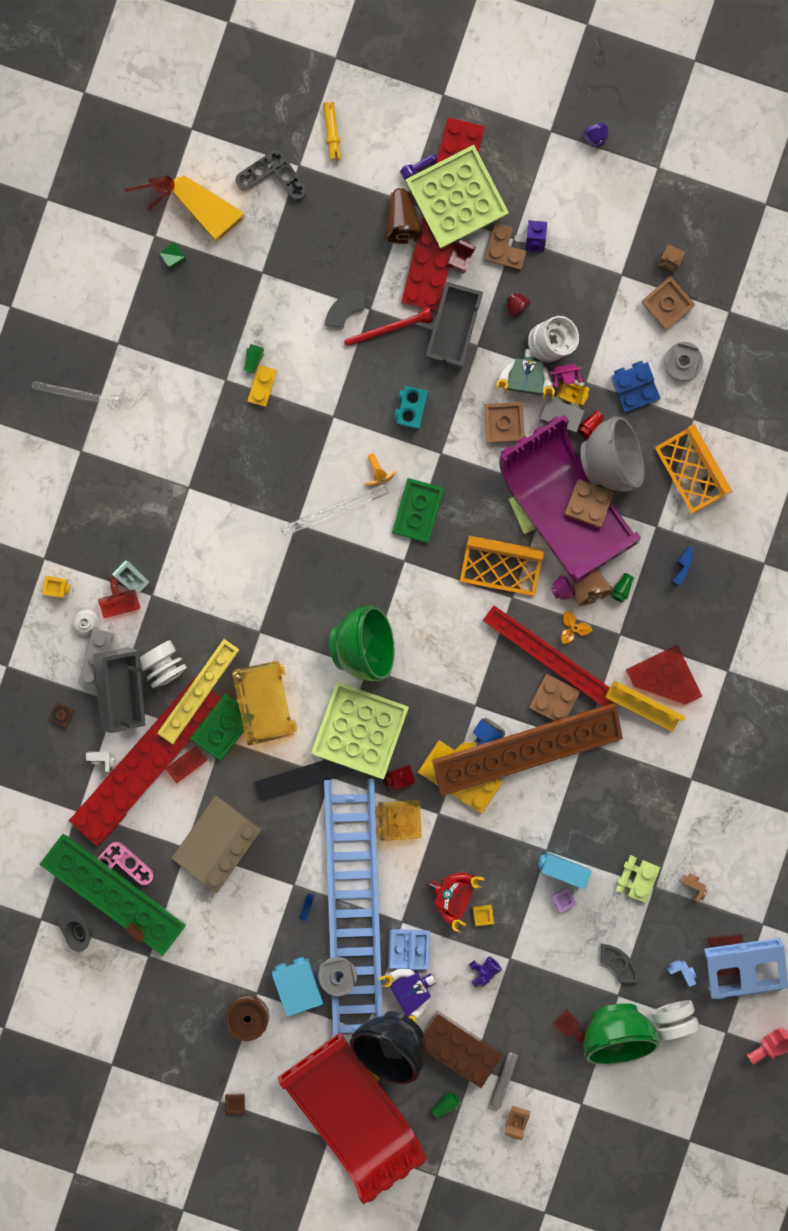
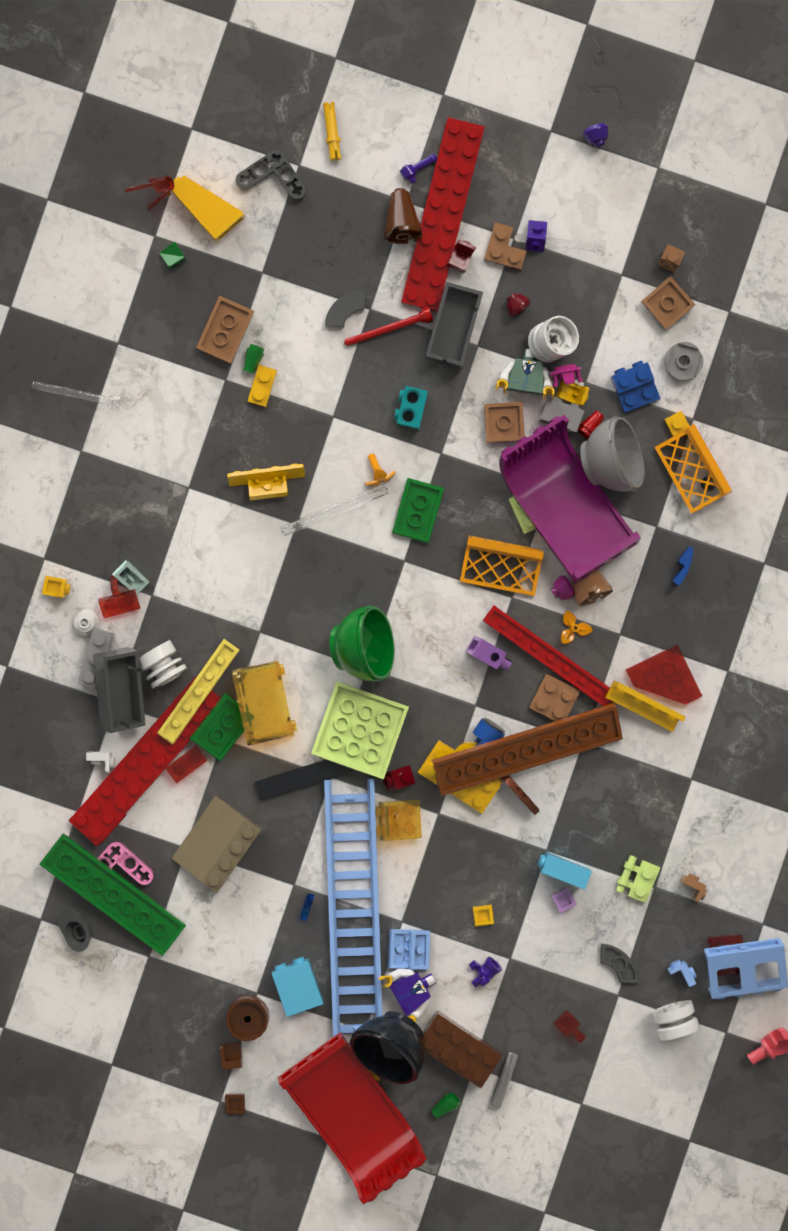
(61, 714): reddish brown tile -> none
(135, 932): reddish brown tile -> none
(225, 329): none -> medium nougat plate
(231, 1055): none -> reddish brown panel
(266, 482): none -> yellow bracket
(345, 983): light grey plate -> none
(453, 896): torso -> none
(457, 196): yellowish green piece -> none
(482, 651): none -> medium lavender torso
(516, 1122): medium nougat bracket -> none
(521, 794): none -> copper tile
(589, 503): medium nougat plate -> none
(619, 1035): green piece -> none
(622, 588): green cone -> none
(676, 423): none -> yellow plate

